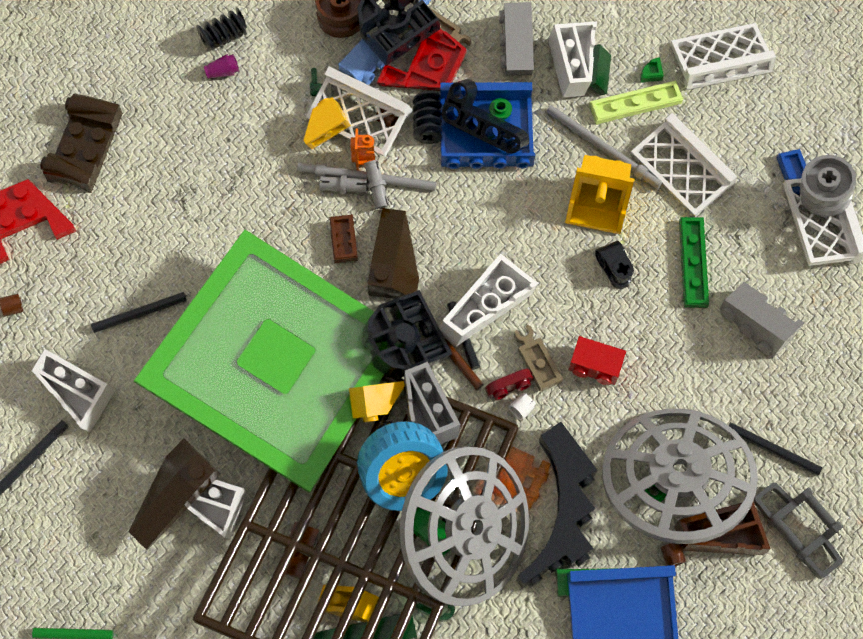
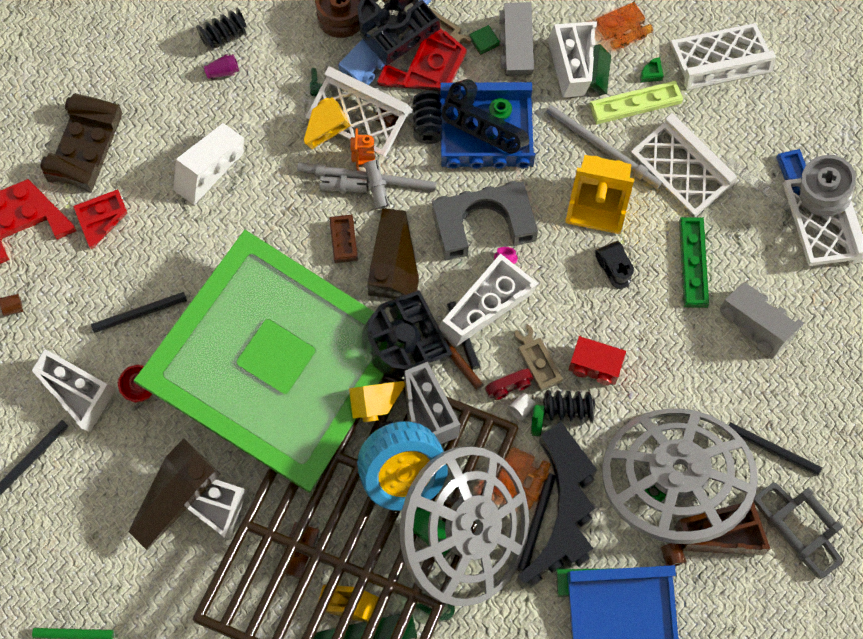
(100, 216): none -> red wing
(128, 388): none -> red hair
(206, 162): none -> white wedge
(484, 39): none -> green tile
(507, 200): none -> dark grey arch
(508, 253): none -> dark pink plate
(536, 522): none -> black bar
(537, 420): none -> green tile
(569, 406): none -> black piece
(620, 21): none -> clear orange plate

